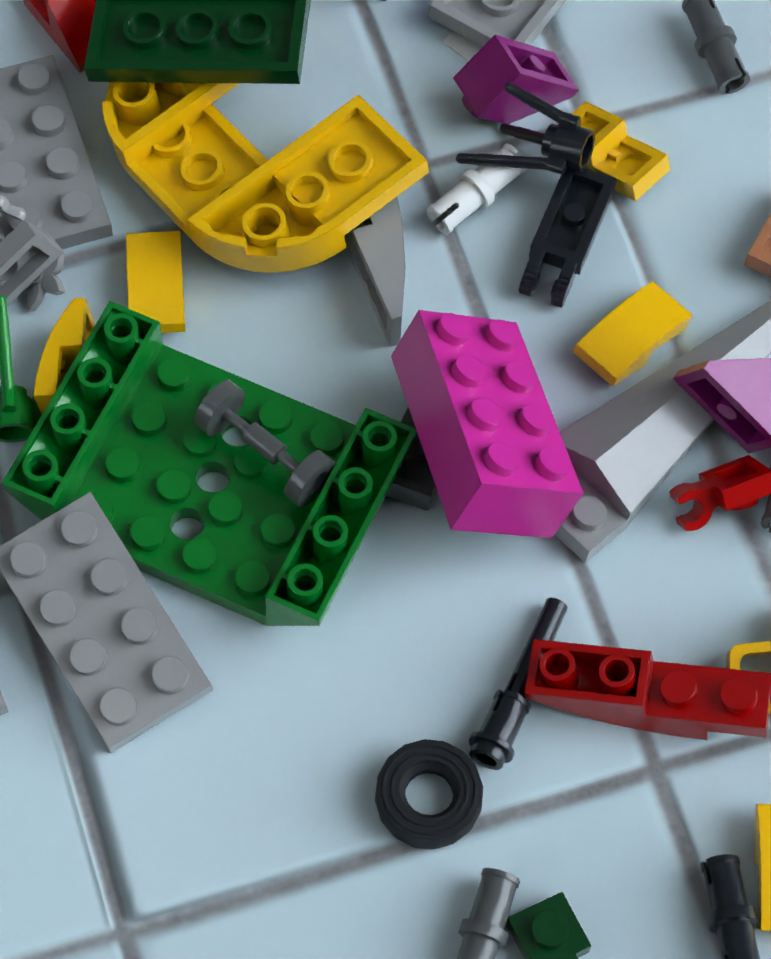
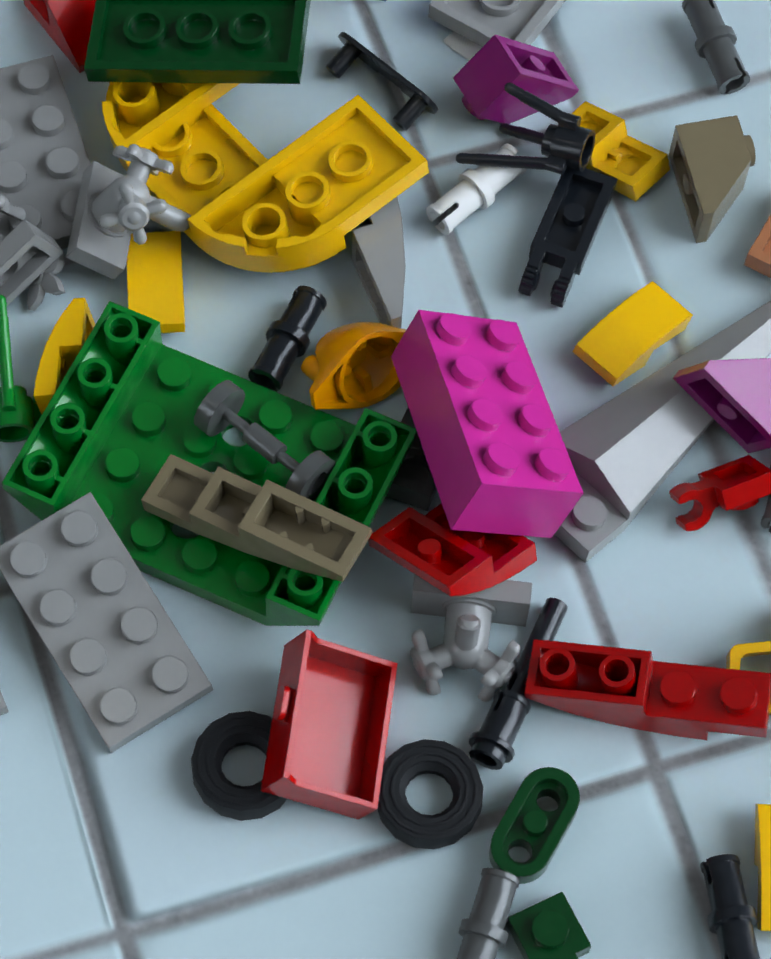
(117, 205): none -> light grey piece
(207, 758): none -> black tyre
(257, 519): none -> dark tan slope
(287, 338): none -> black pin
(329, 726): none -> red container
(353, 366): none -> light orange hat
(418, 99): none -> black piece
(450, 558): none -> red slope
(468, 632): none -> light grey piece
(532, 827): none -> dark green plate
(710, 169): none -> dark tan slope

